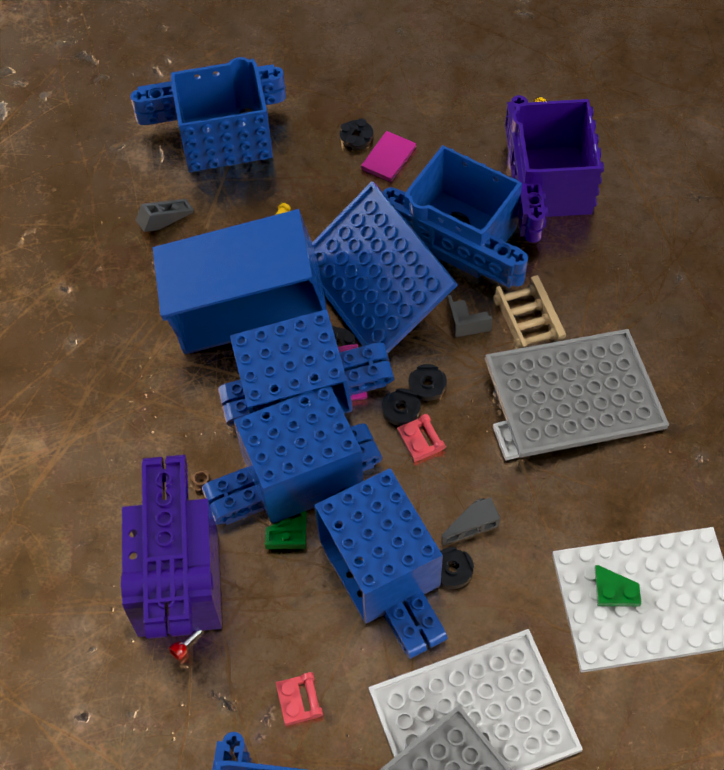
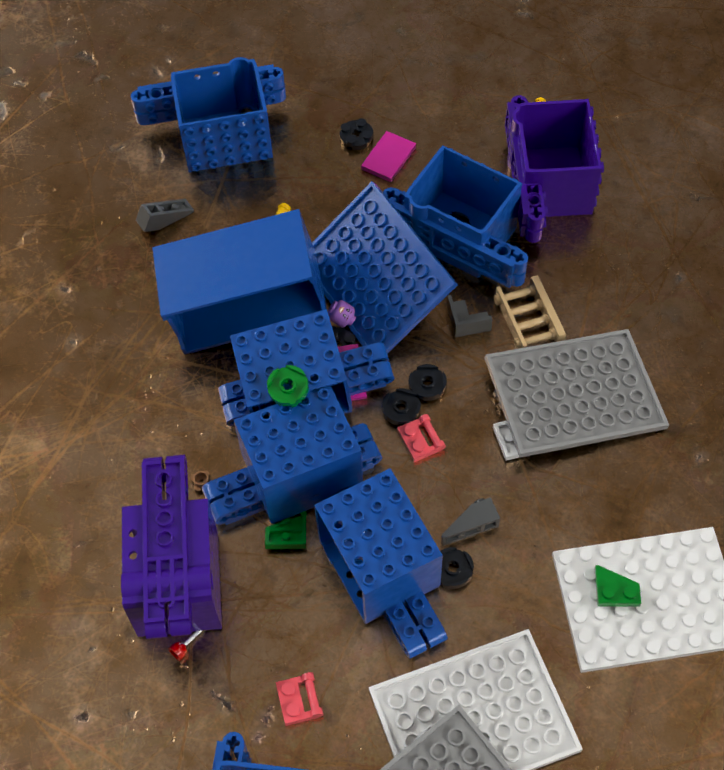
(292, 396): none -> green plate
(341, 313): none -> medium lavender head

